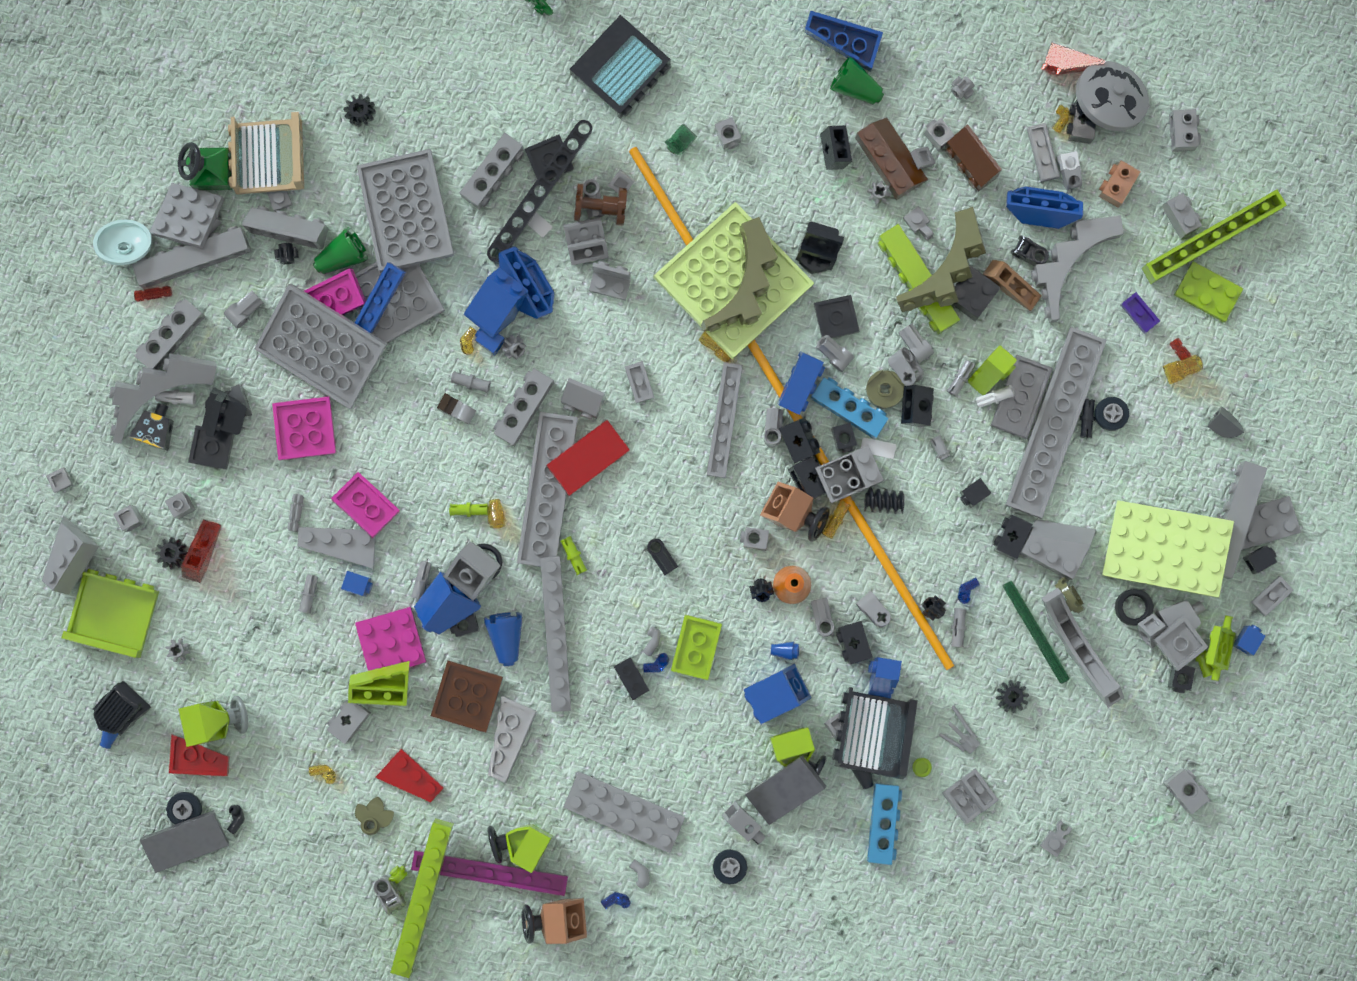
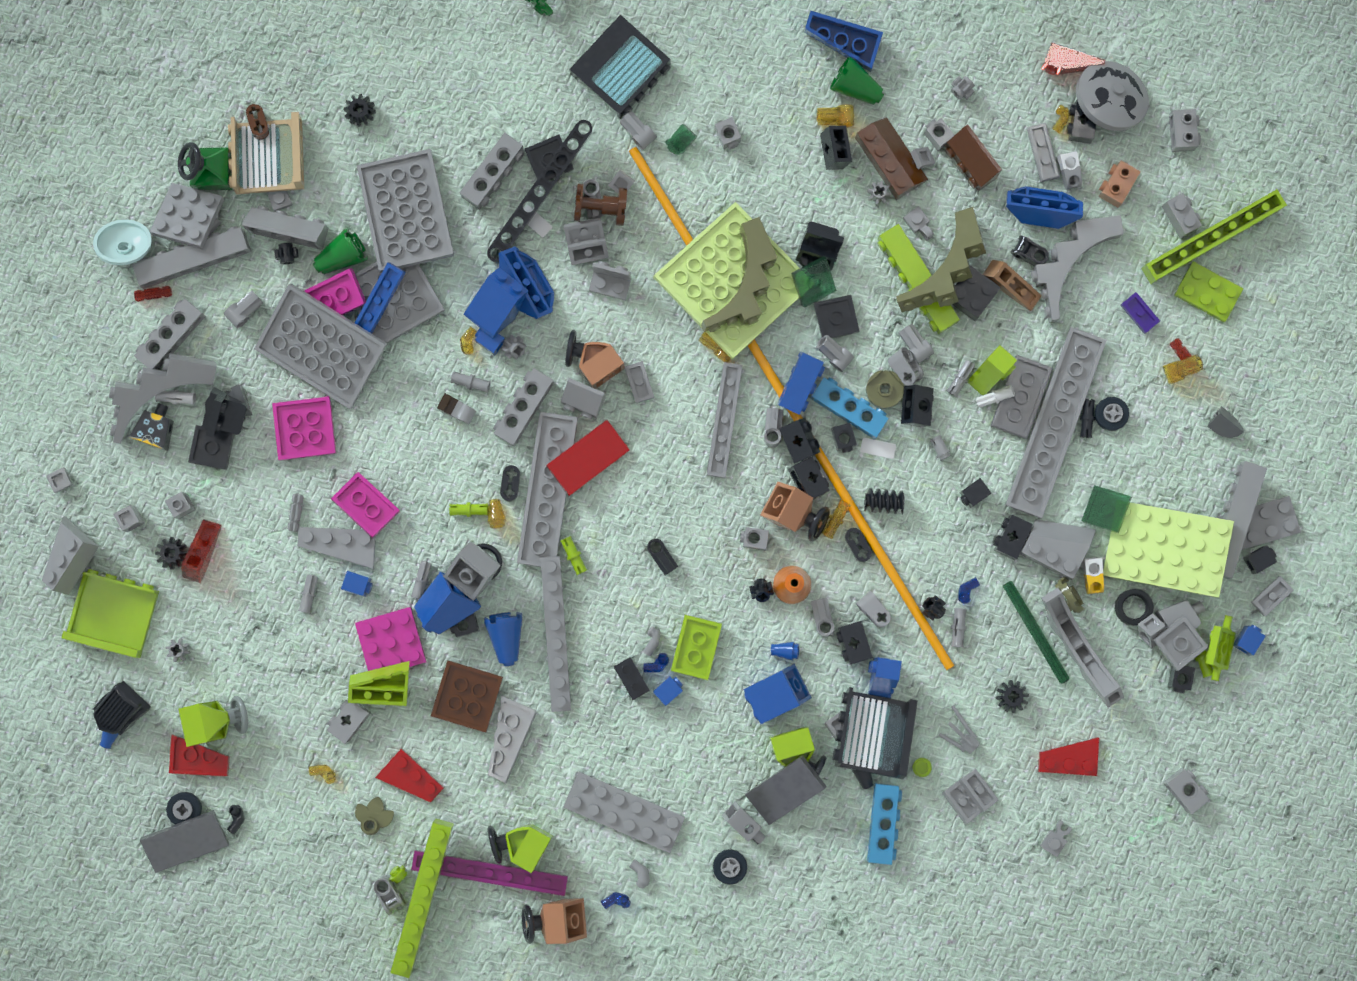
(260, 121): none -> reddish brown beam
(505, 483): none -> black beam
(598, 360): none -> nougat piece
(640, 133): none -> light grey piece
(668, 690): none -> blue brick
(813, 281): none -> clear green tile
(836, 116): none -> clear yellow piece
(849, 474): light grey slope -> none
(862, 542): none -> black beam
(1074, 759): none -> red wing
(1093, 575): none -> leg
(1106, 509): none -> clear green tile

